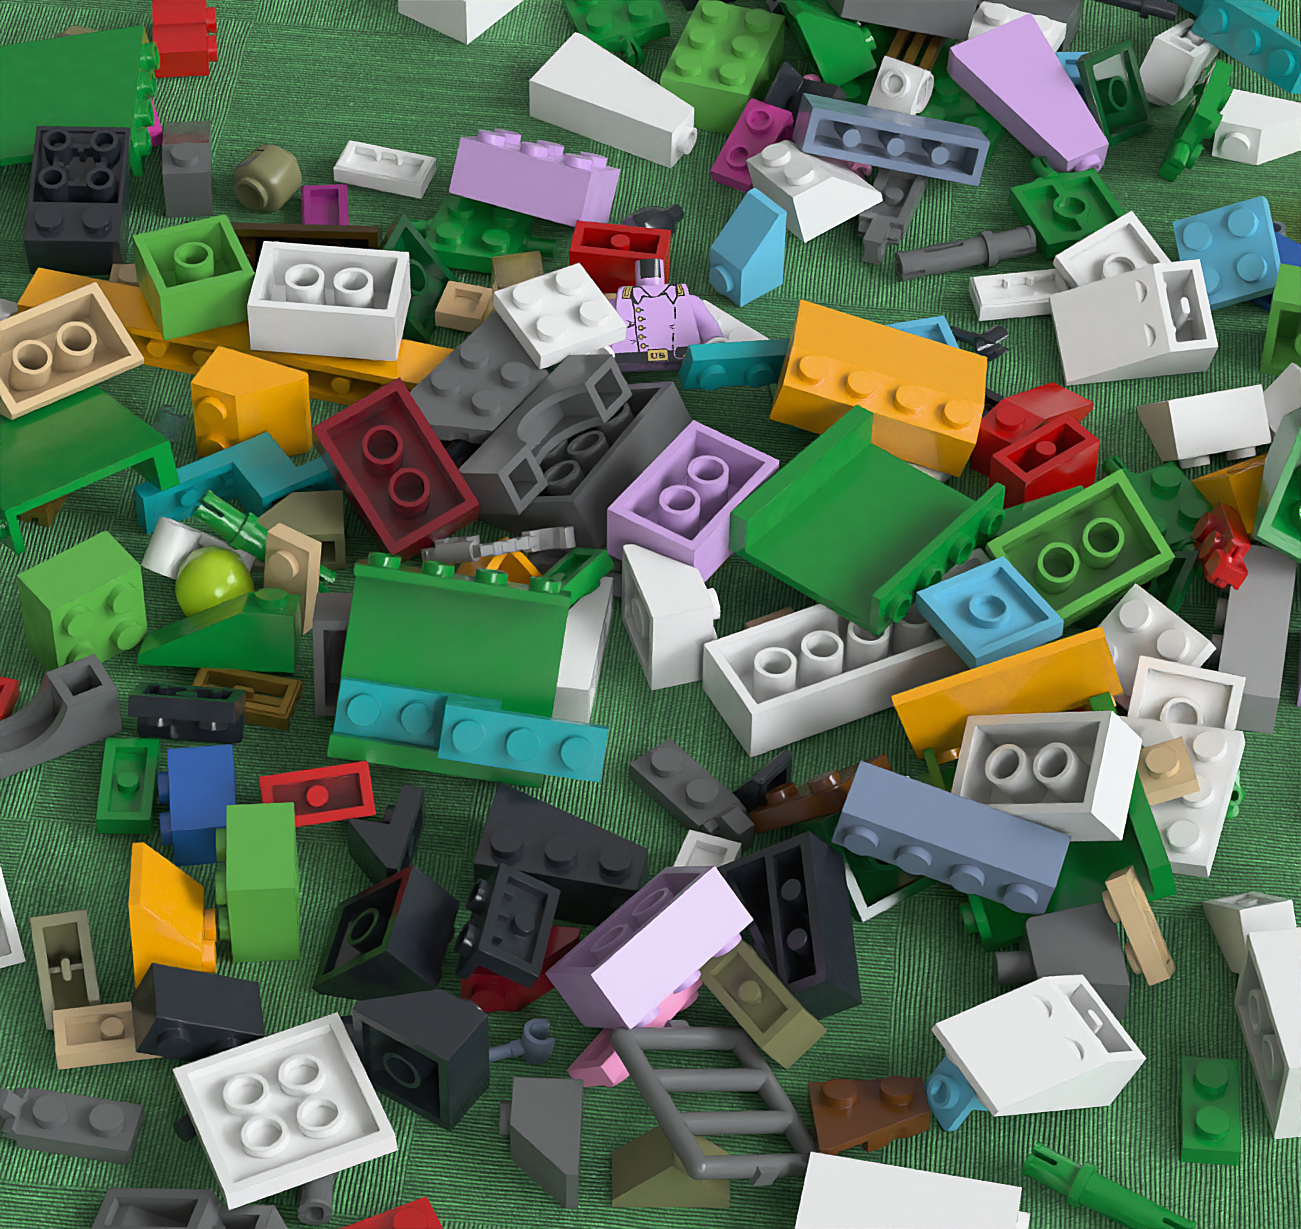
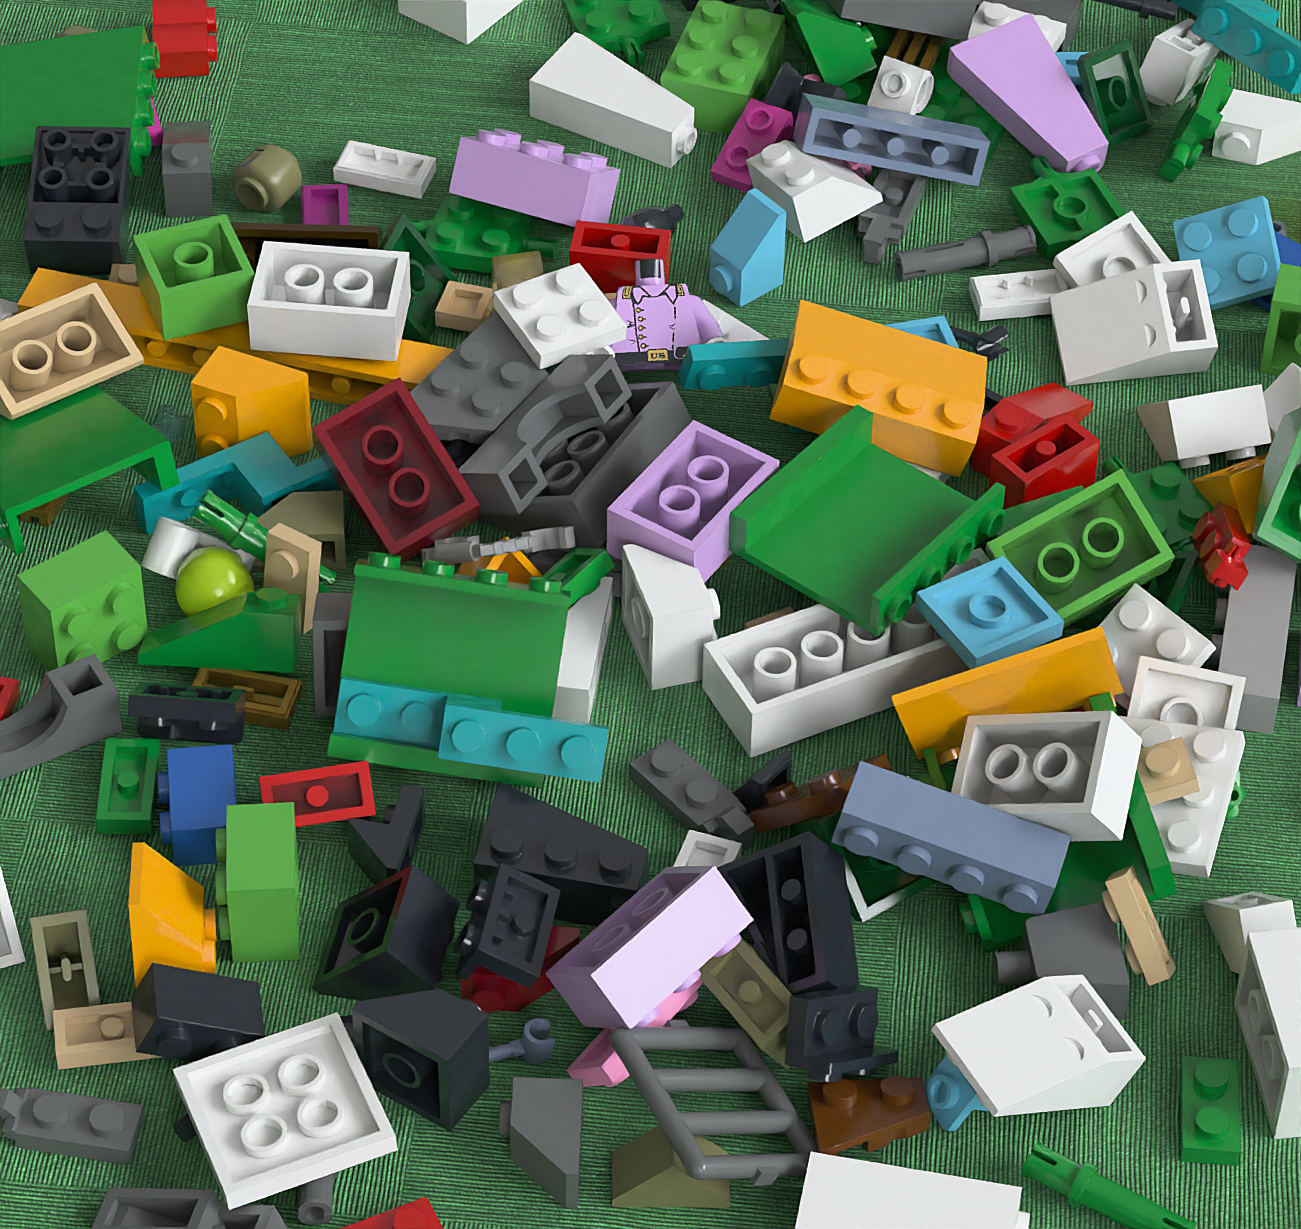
(835, 1033): none -> black bracket

